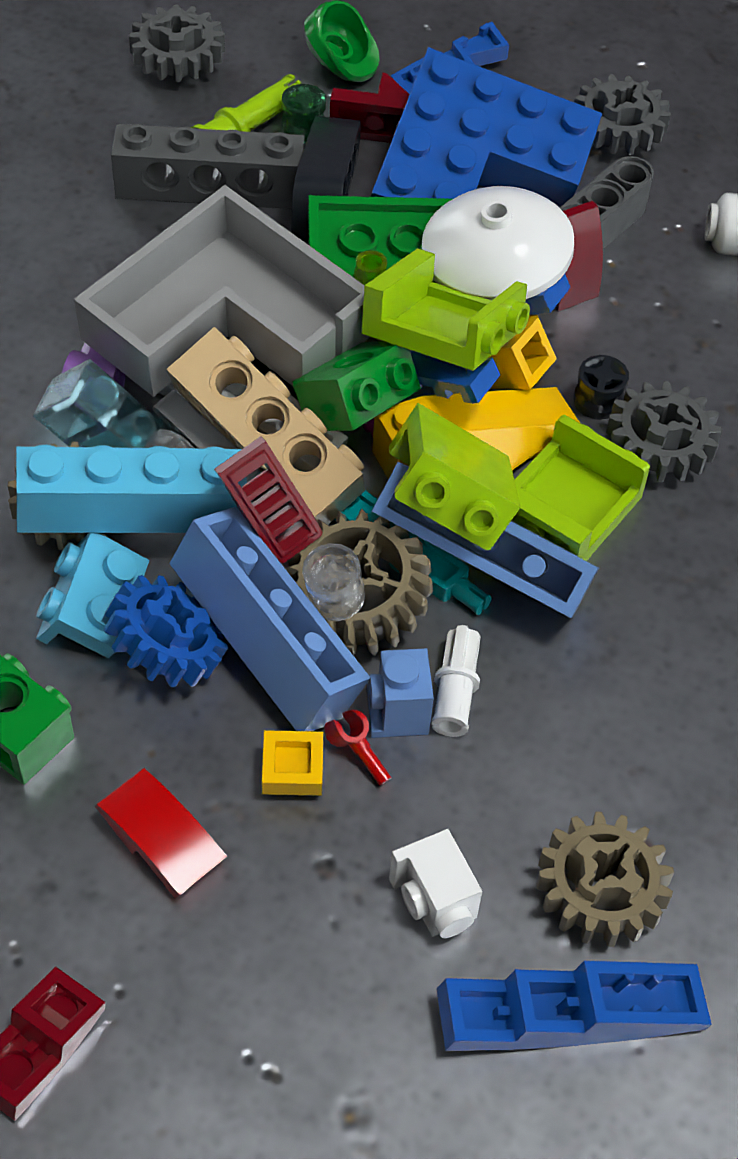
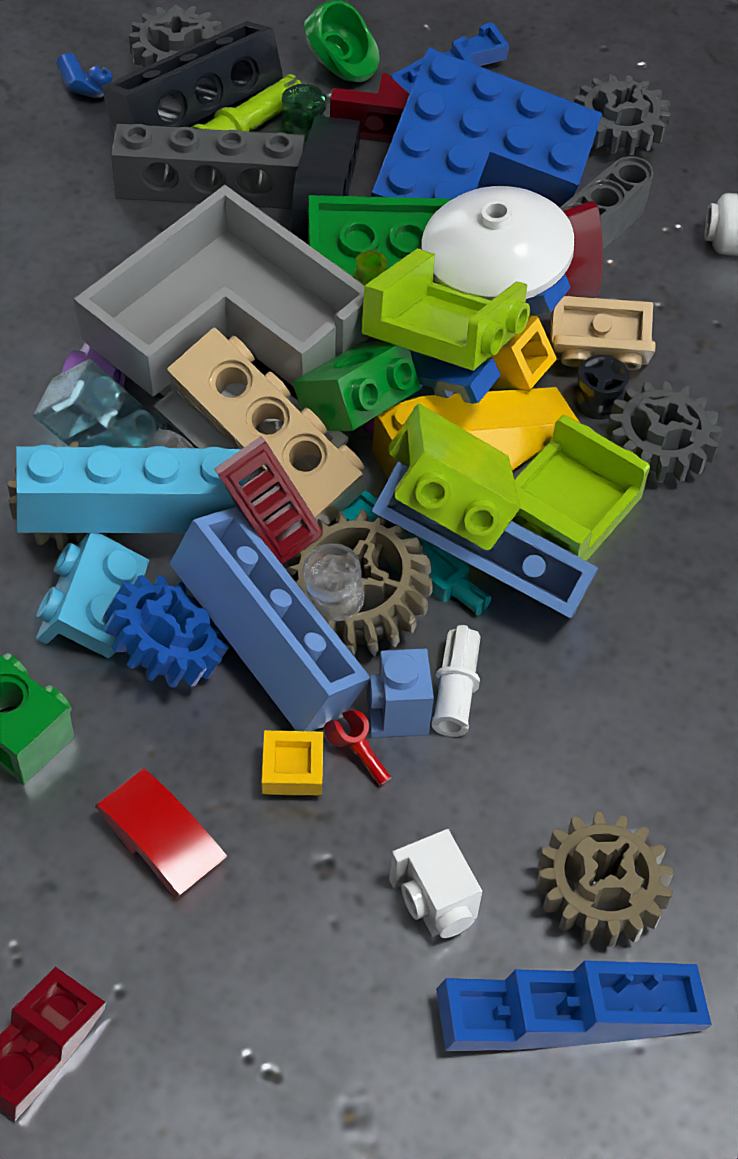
(80, 81): none -> blue arm
(223, 68): none -> black brick
(602, 327): none -> tan bracket

